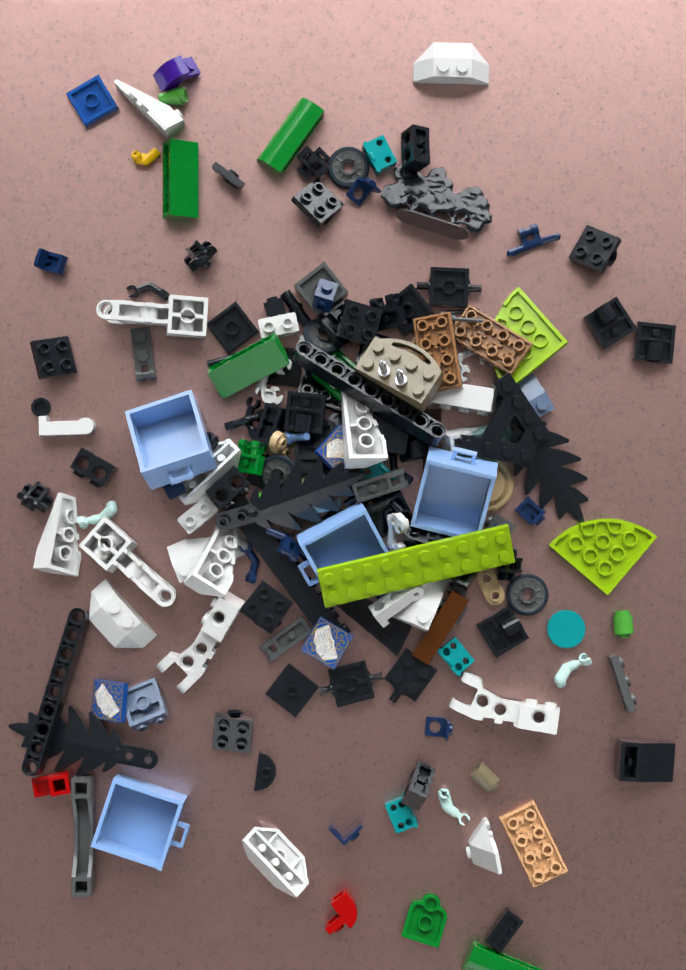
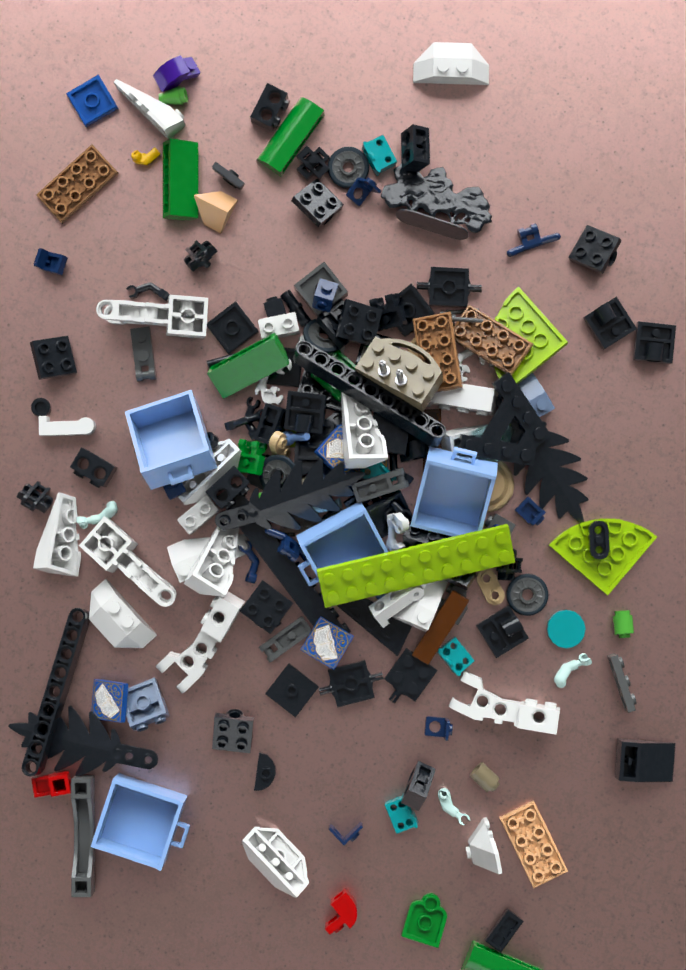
(77, 183): none -> medium nougat tile
(215, 209): none -> light nougat slope
(265, 106): none -> black brick
(600, 539): none -> black plate

